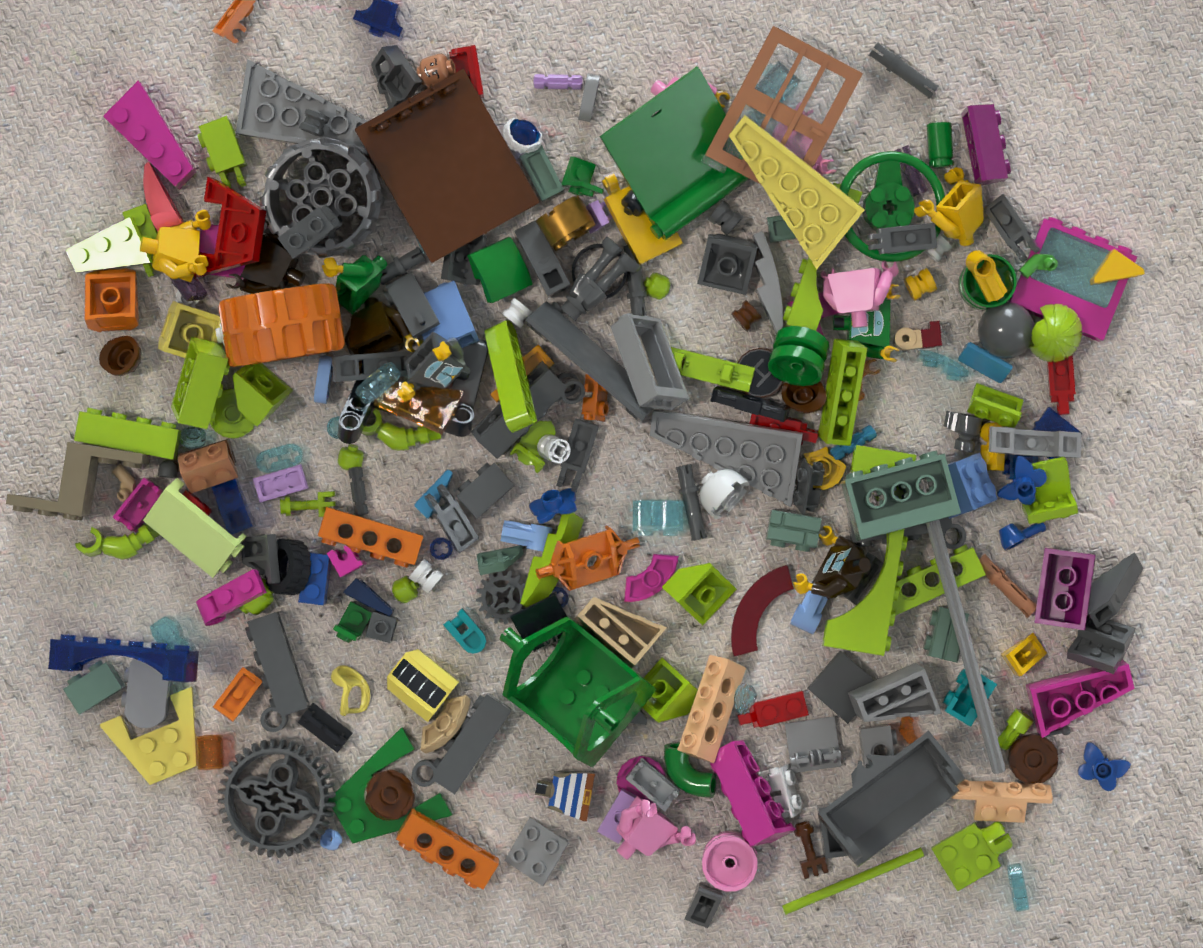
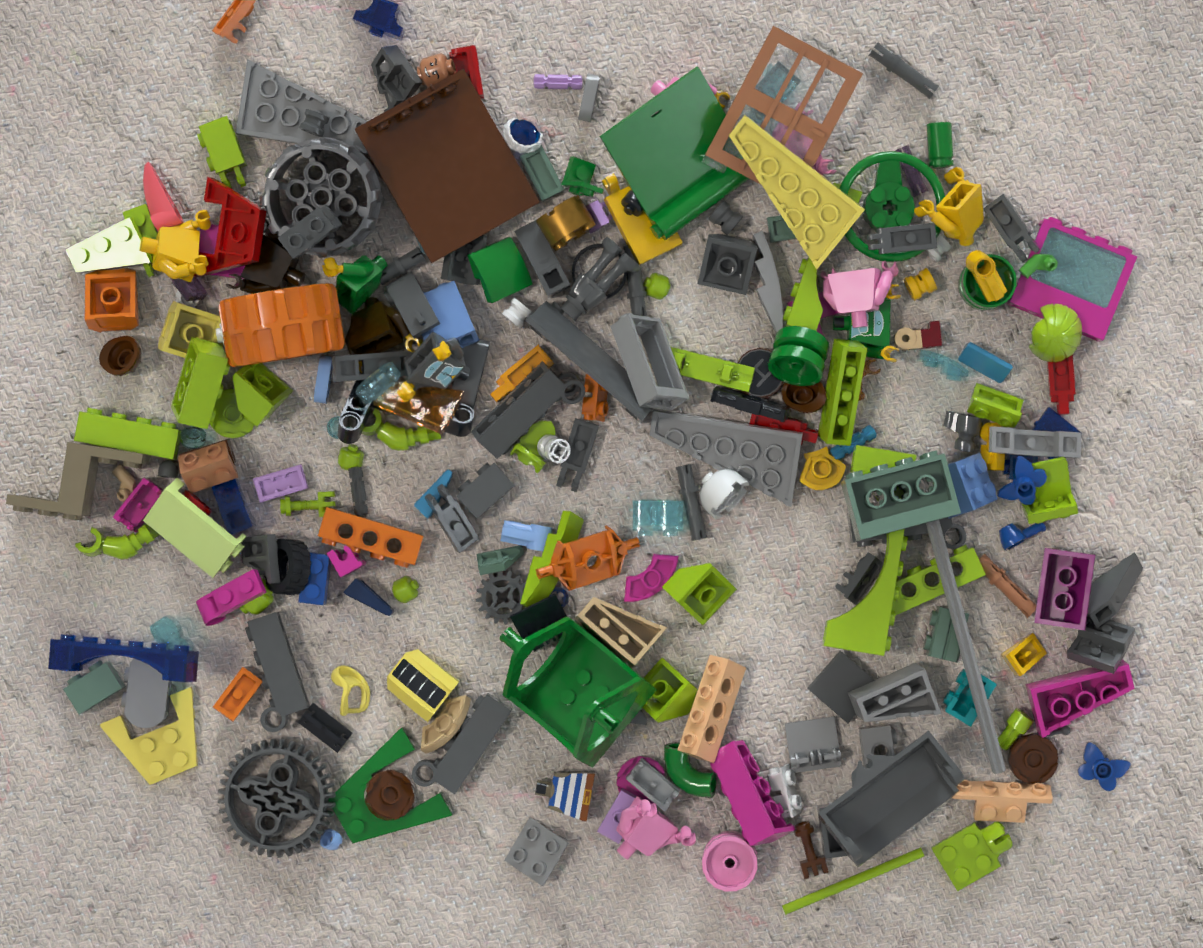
(147, 131): dark pink wedge -> none
(210, 752): clear orange piece -> none
(278, 452): clear light blue beam -> none
(352, 623): green bracket -> none
(381, 627): dark grey brick -> none
(418, 823): orange brick -> none
(421, 572): white wheel -> none
(443, 556): clear blue bush -> none
(471, 640): teal plate -> none
(510, 376): lime beam -> none
(552, 503): blue animal -> none
(703, 905): dark grey slope -> none
(744, 698): clear light blue tile -> none
(746, 315): reddish brown wheel -> none
(752, 607): dark red tile -> none
(775, 710): red hinge -> none
(793, 529): sand green brick -> none
(806, 496): dark grey hinge -> none
(809, 612): light blue piece -> none
(840, 569): dark brown torso -> none
(906, 729): clear orange piece -> none
(985, 144): magenta slope -> none
(1006, 330): dark grey piece -> none
(1017, 887): clear light blue beam -> none
(1115, 268): yellow slope -> none

